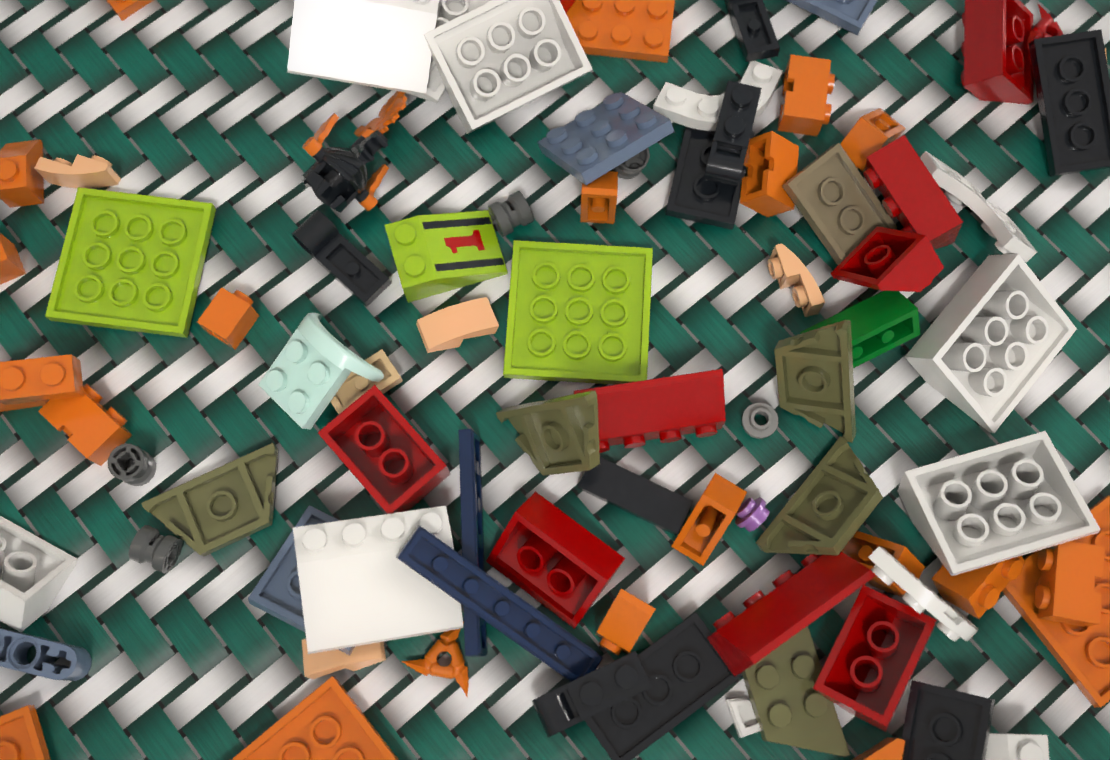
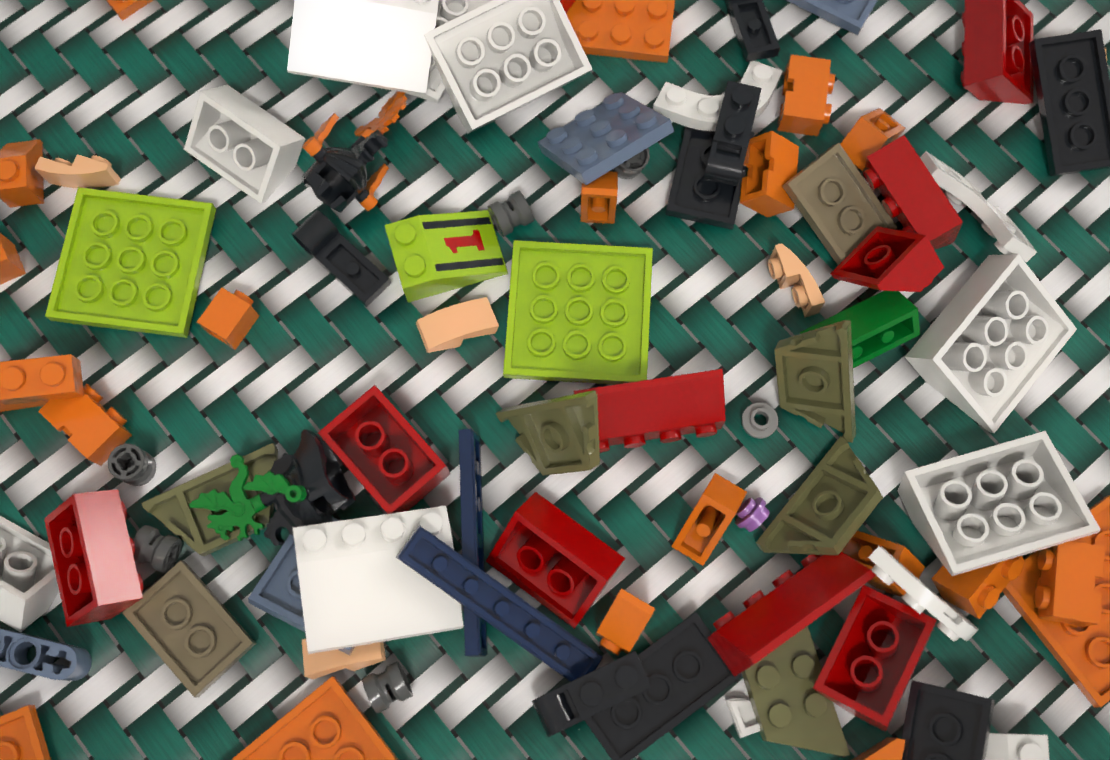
(93, 557): none -> brick
(189, 628): none -> dark tan plate
(242, 142): none -> white slope
(299, 485): none -> helmet
(312, 371): light aqua piece -> none
(357, 385): tan plate -> none
(380, 693): none -> dark grey wheel
(430, 664): orange piece -> none
(636, 495): black tile -> none
(1045, 27): red piece -> none

